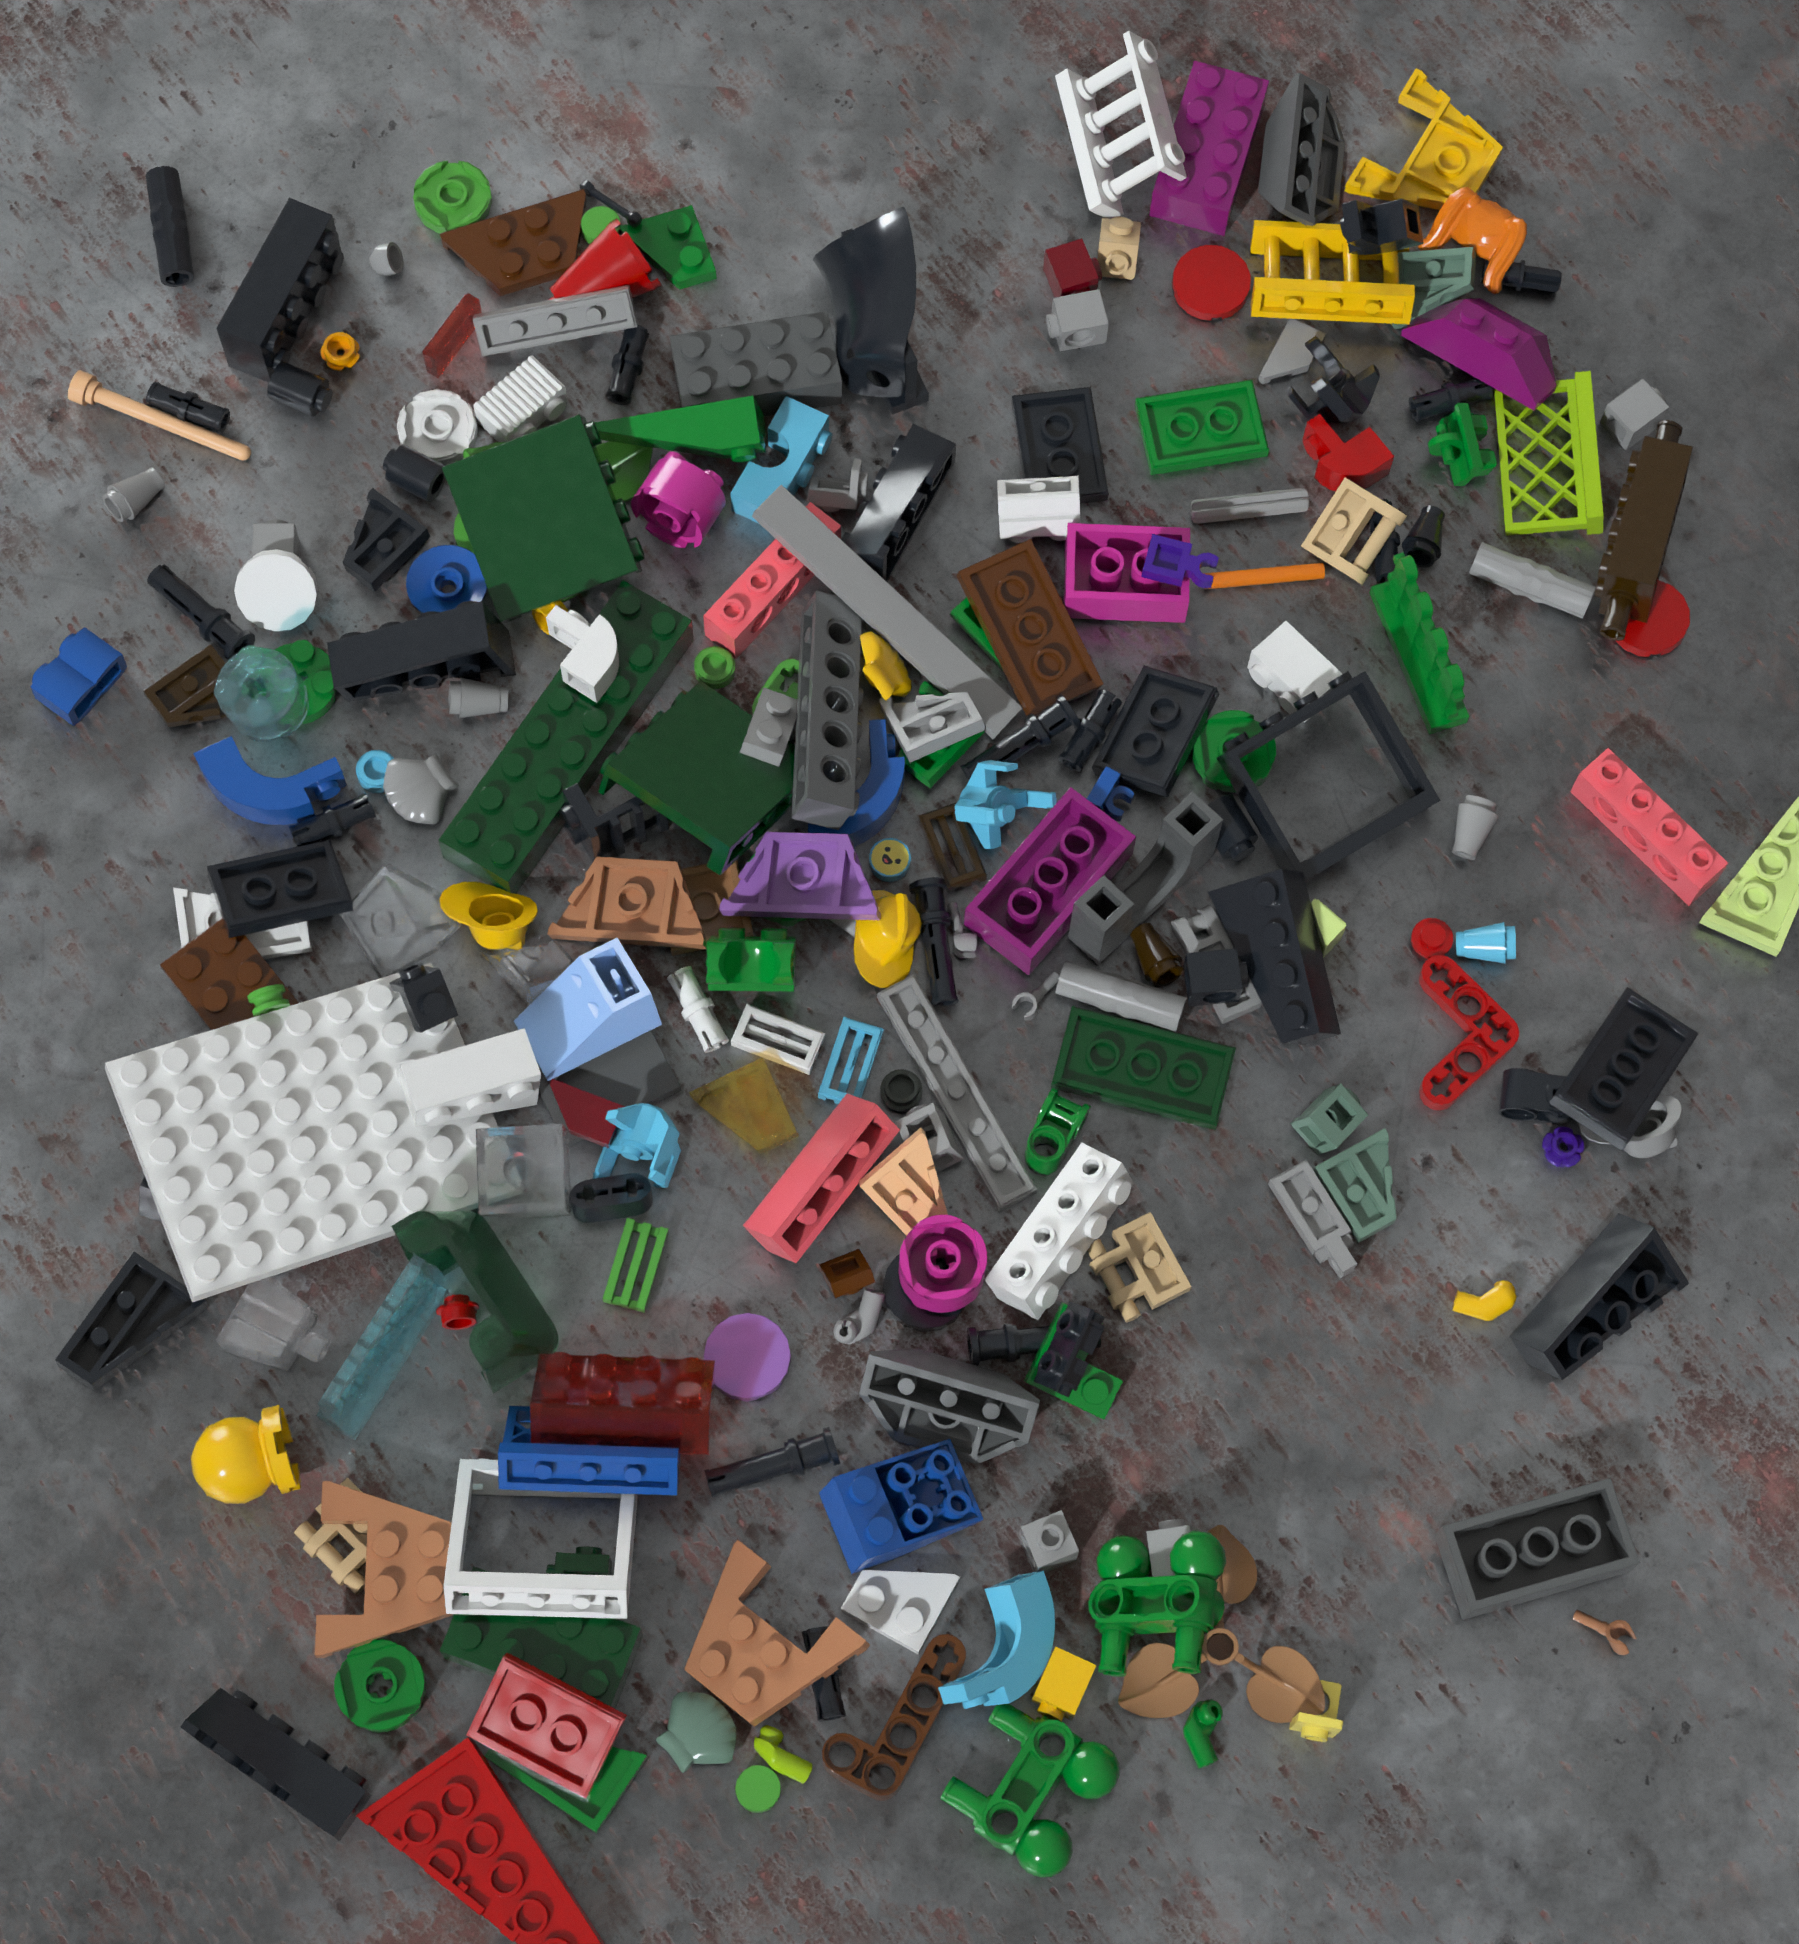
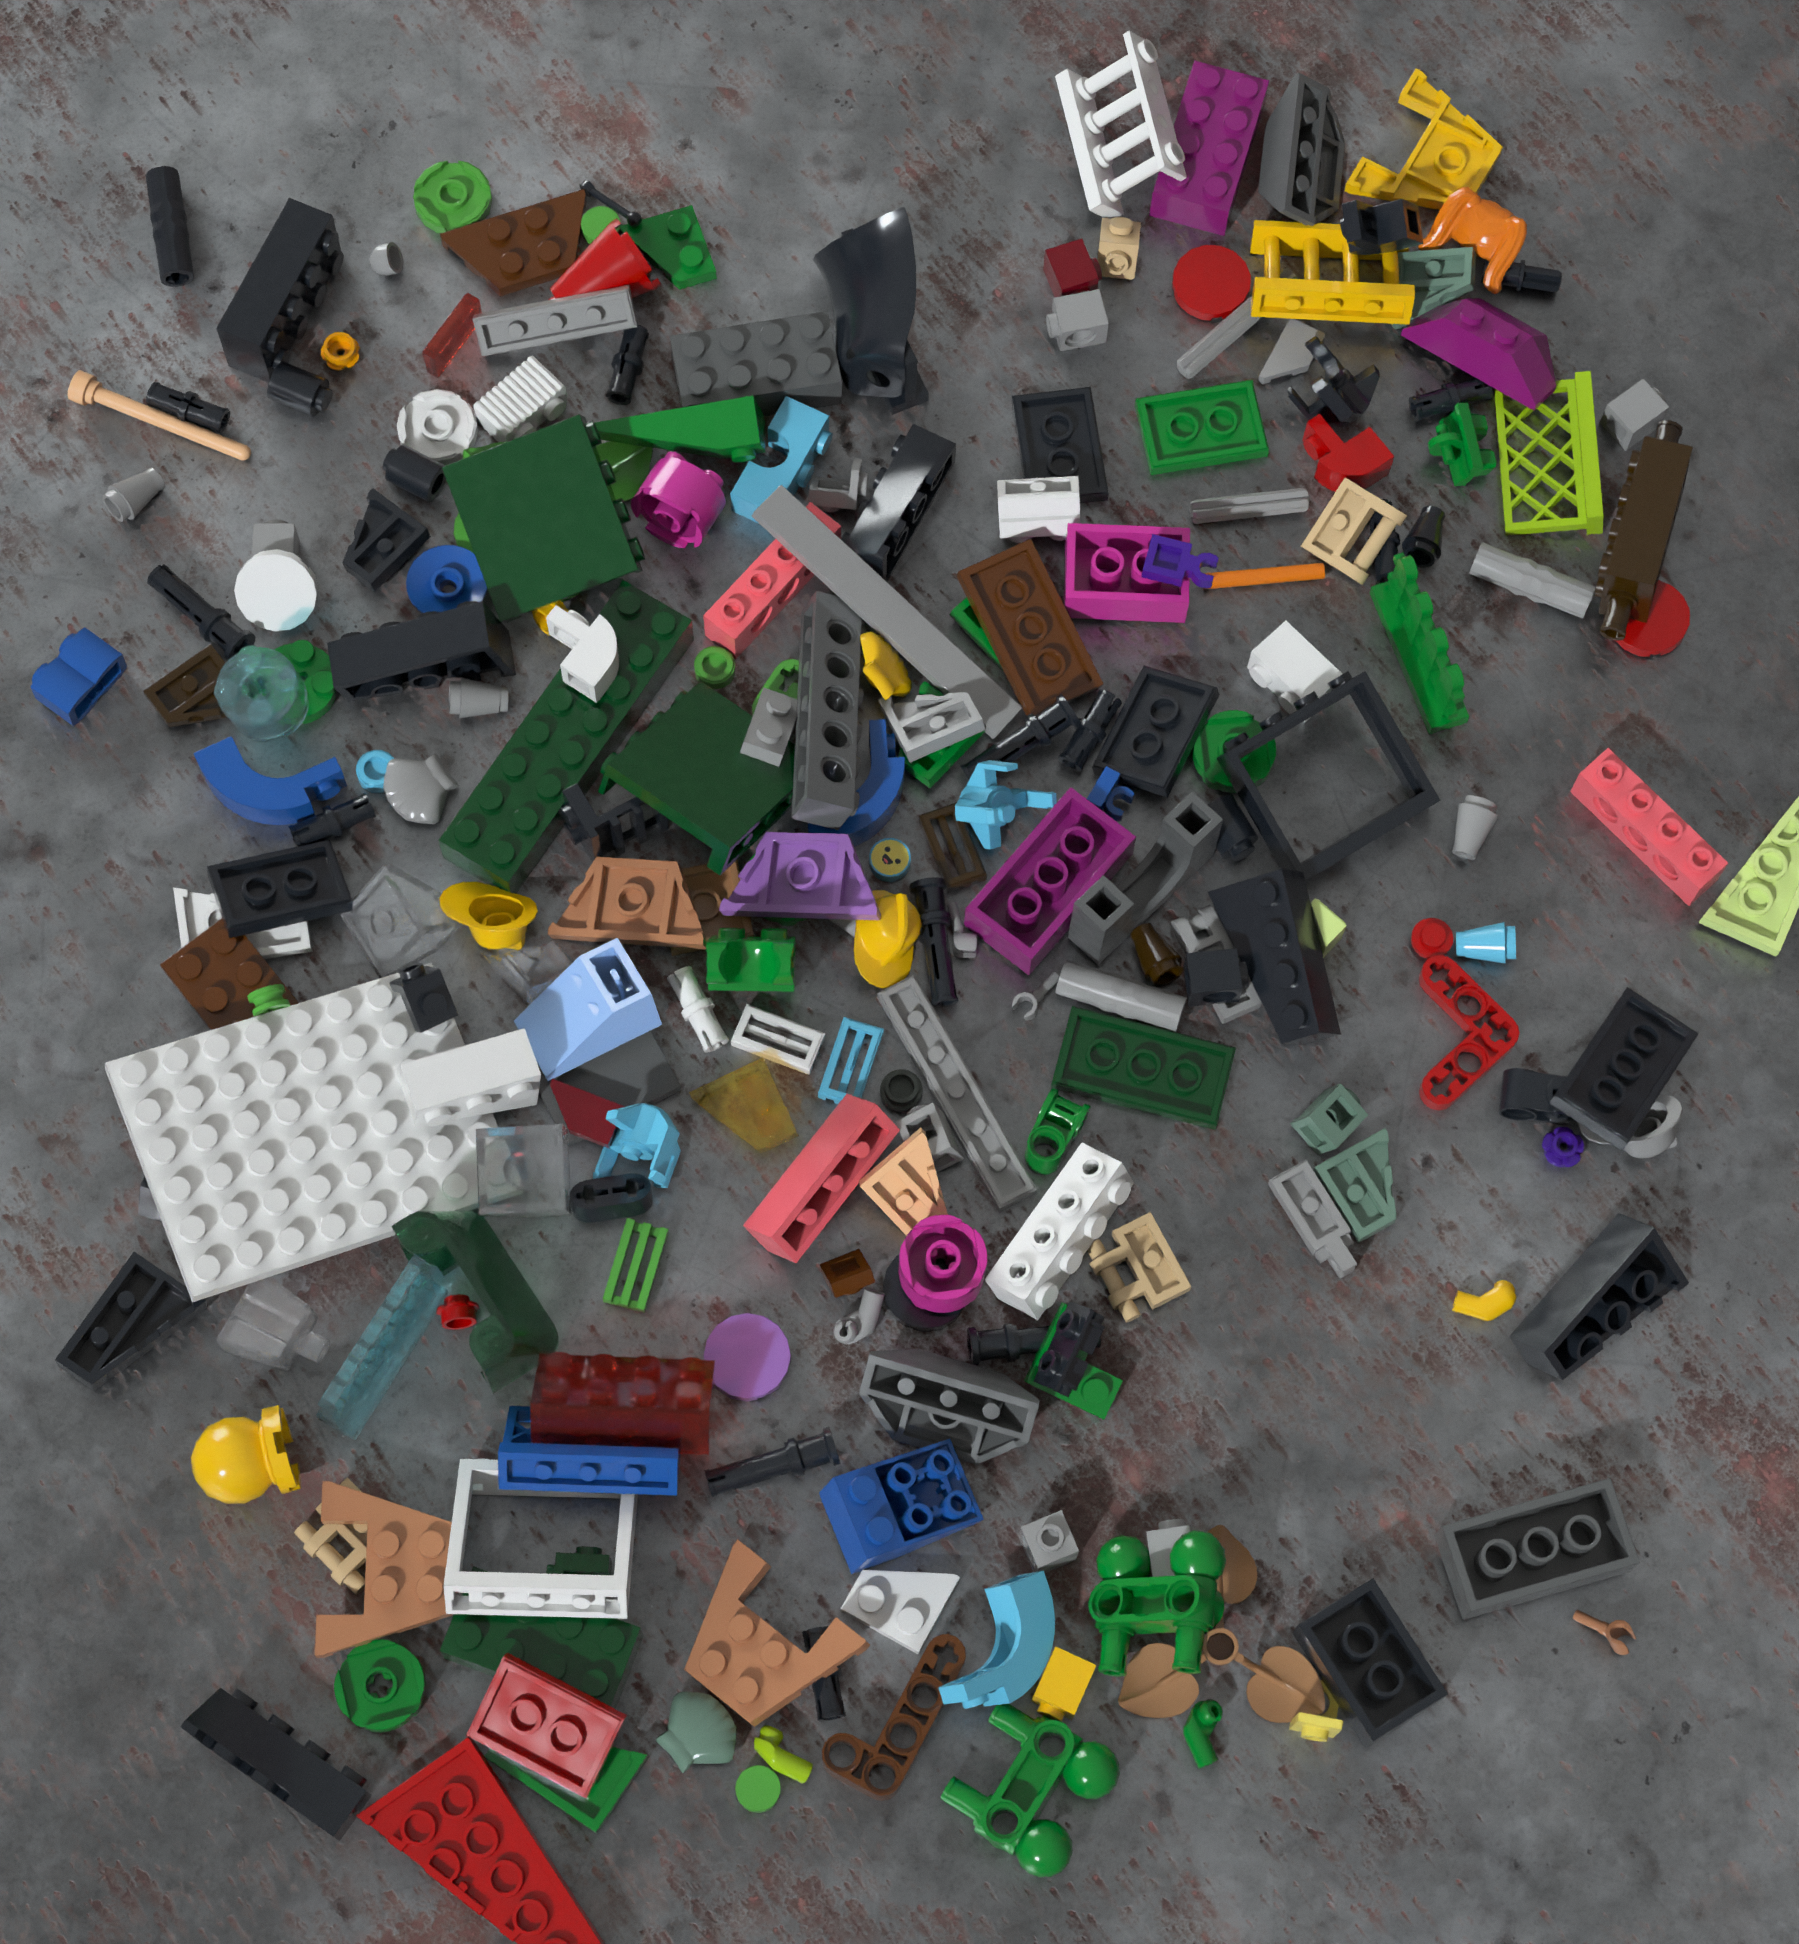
(1221, 336): none -> light grey axle
(1369, 1663): none -> black brick

